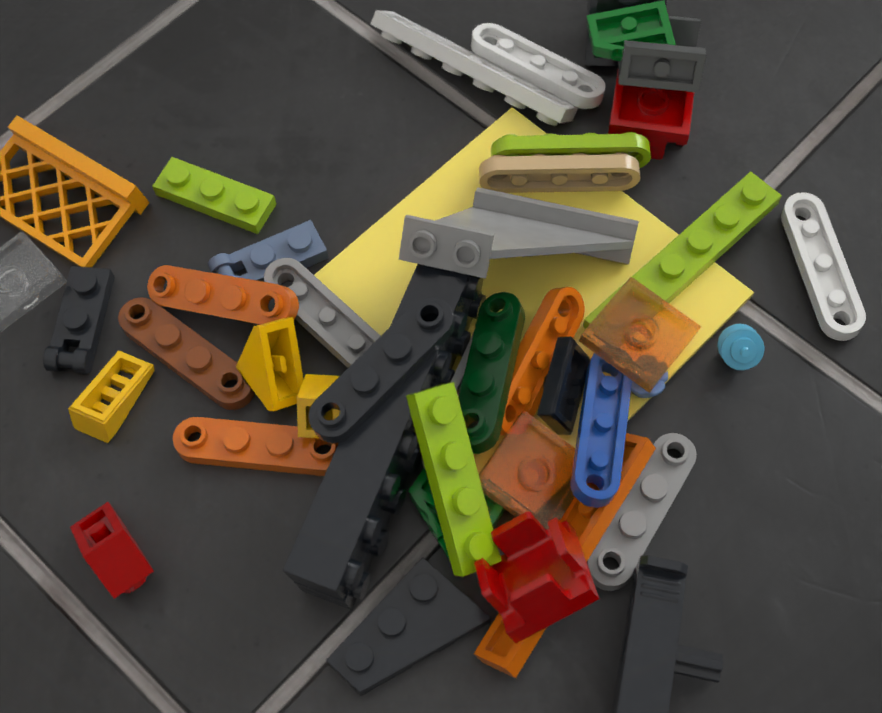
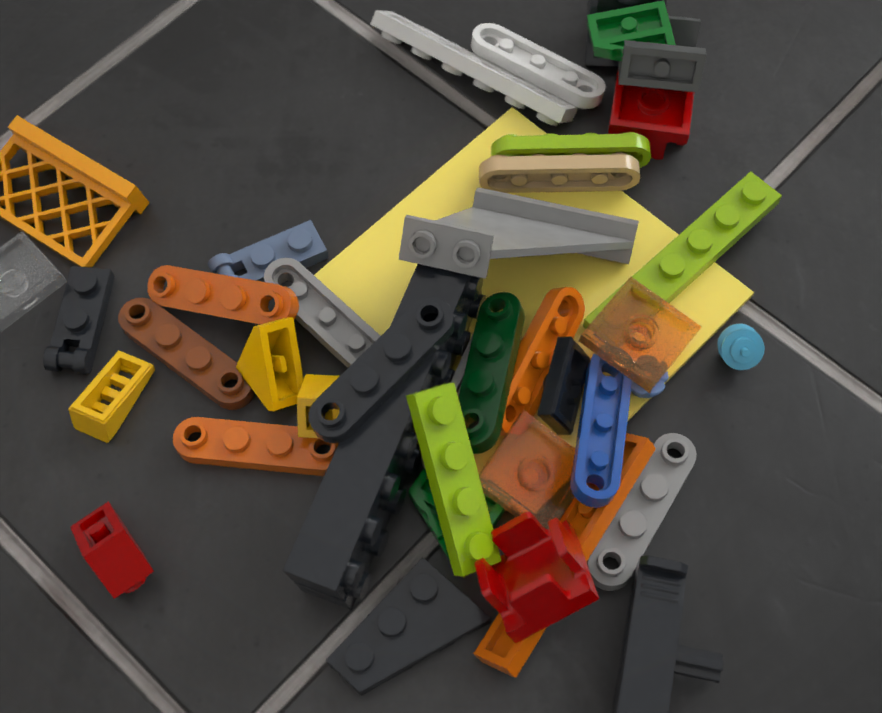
(214, 195): lime plate -> none
(823, 267): white plate -> none

